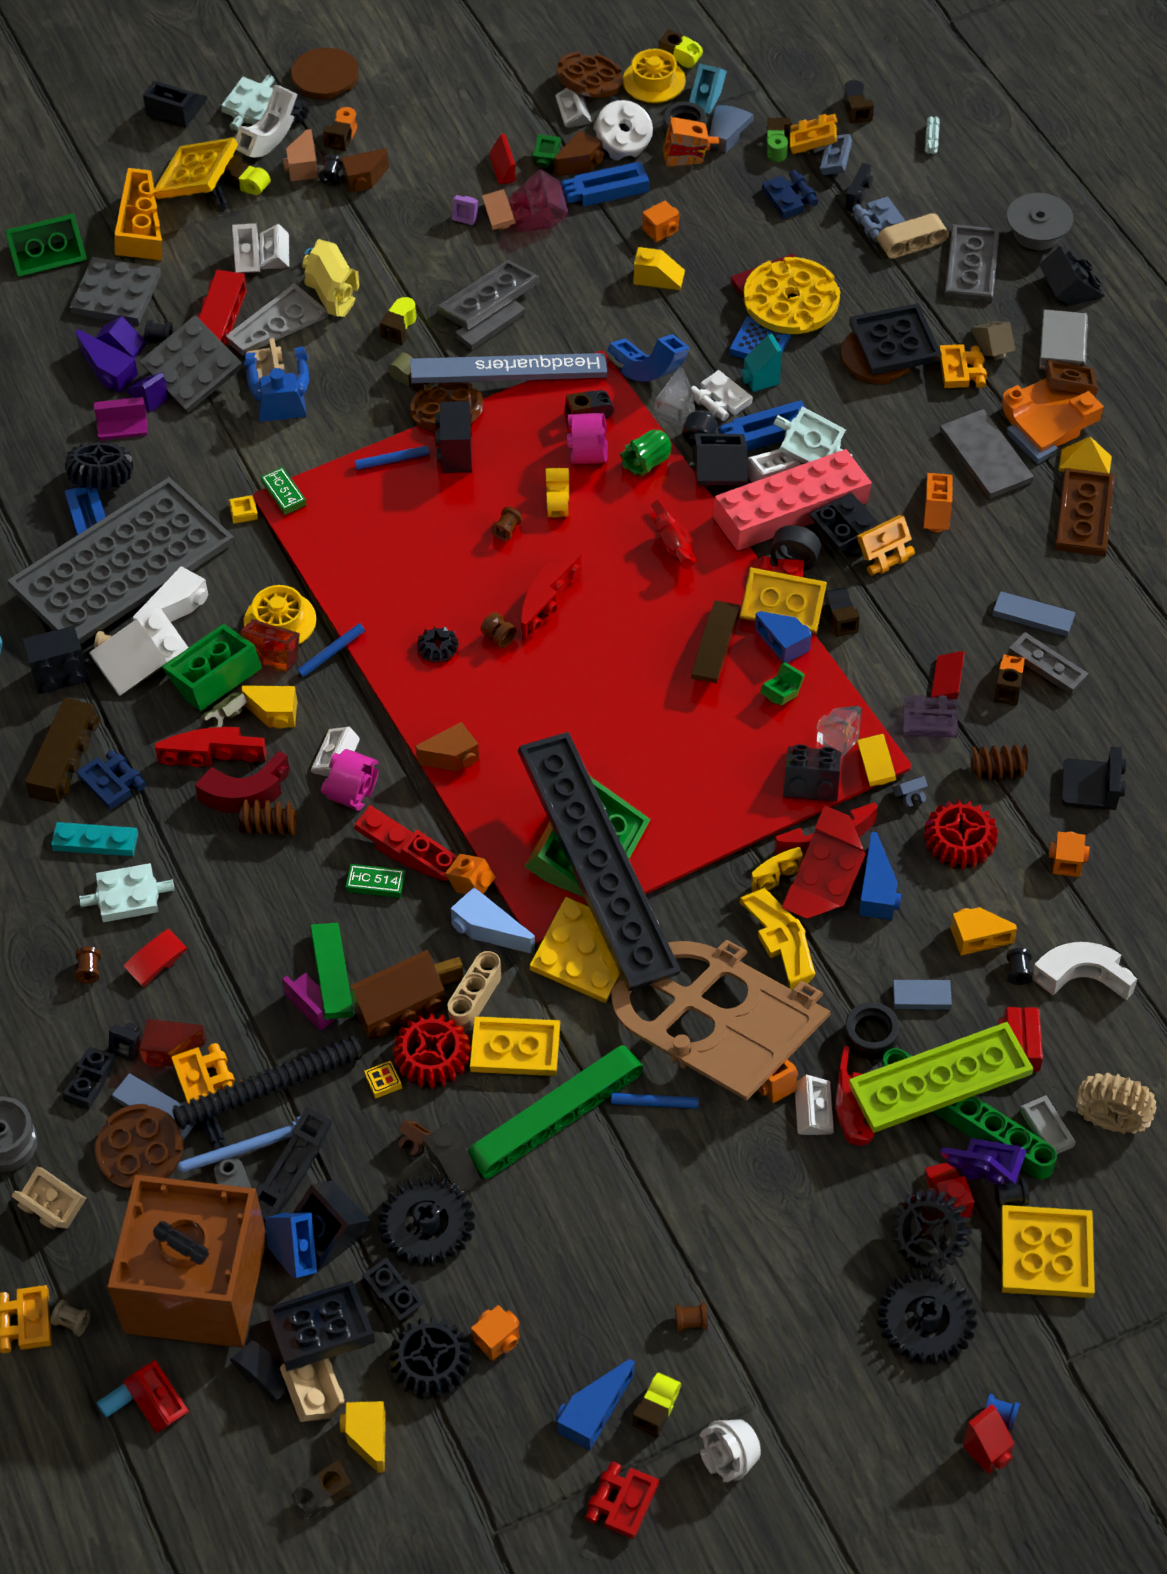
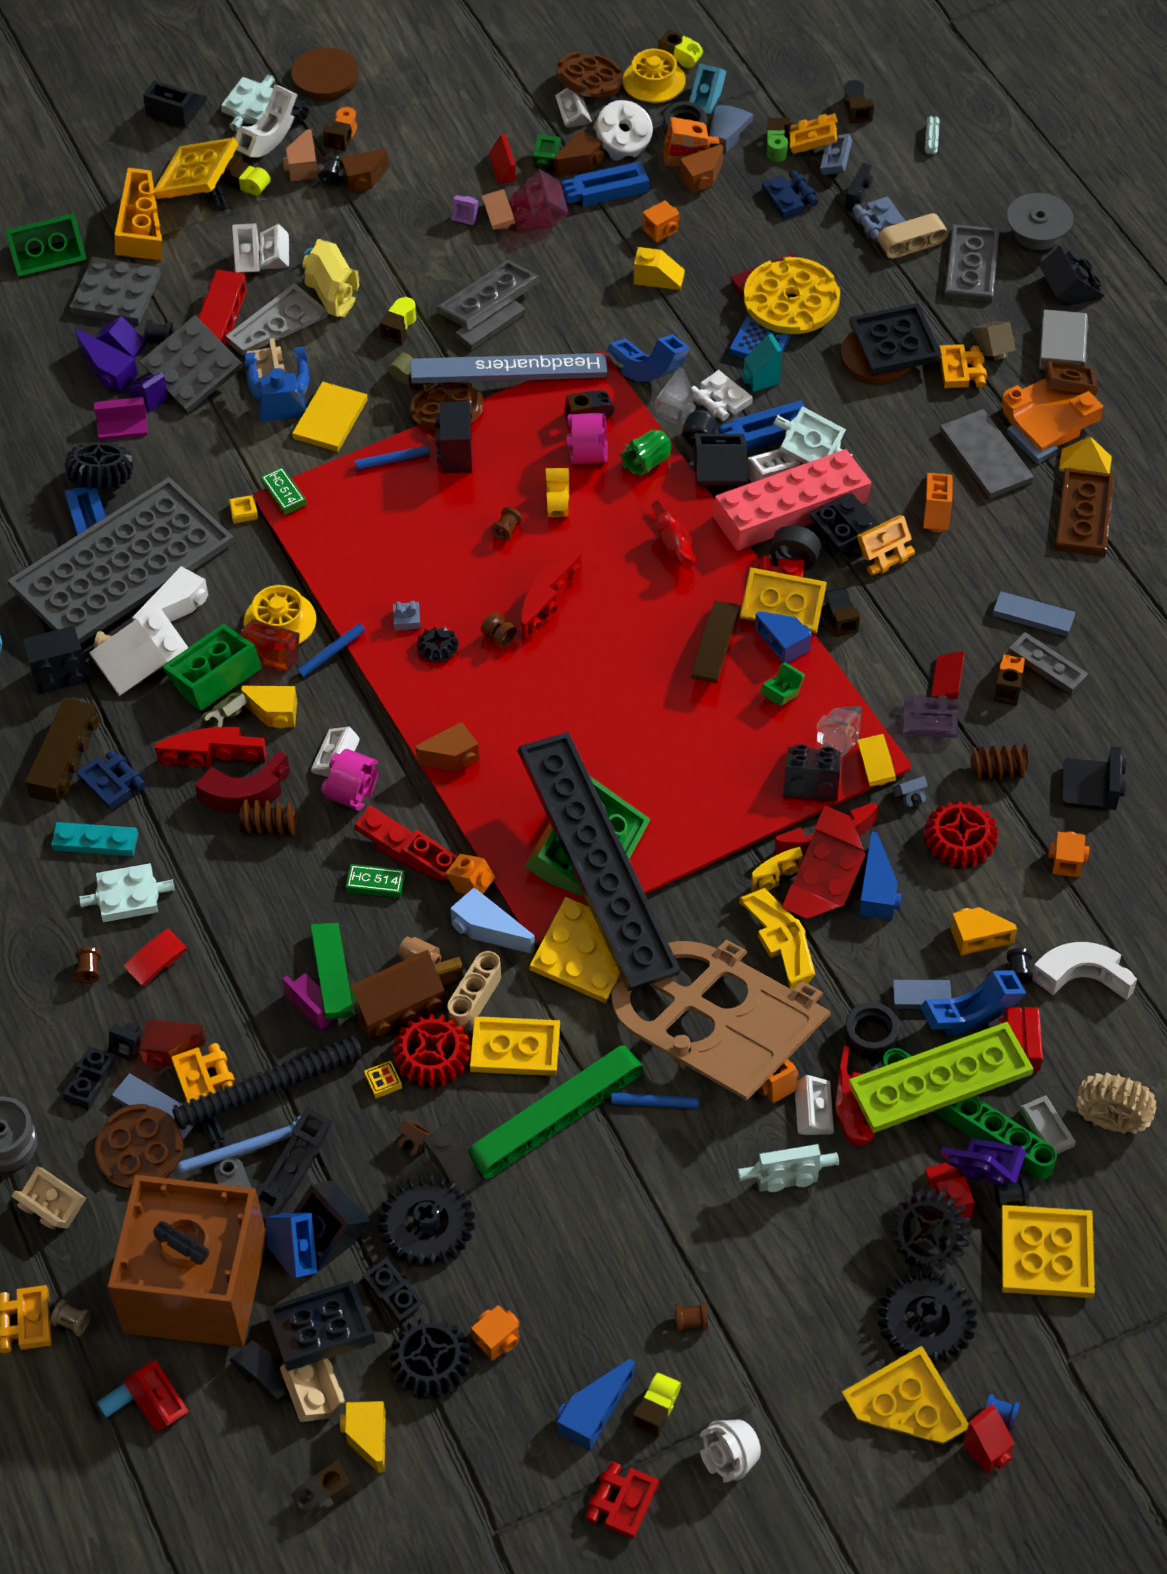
(330, 416): none -> yellow tile
(406, 616): none -> sand blue tile
(413, 946): none -> medium nougat brick
(701, 168): none -> dark orange slope
(788, 1168): none -> light aqua plate
(908, 1400): none -> yellow plate
(977, 1007): none -> blue arch

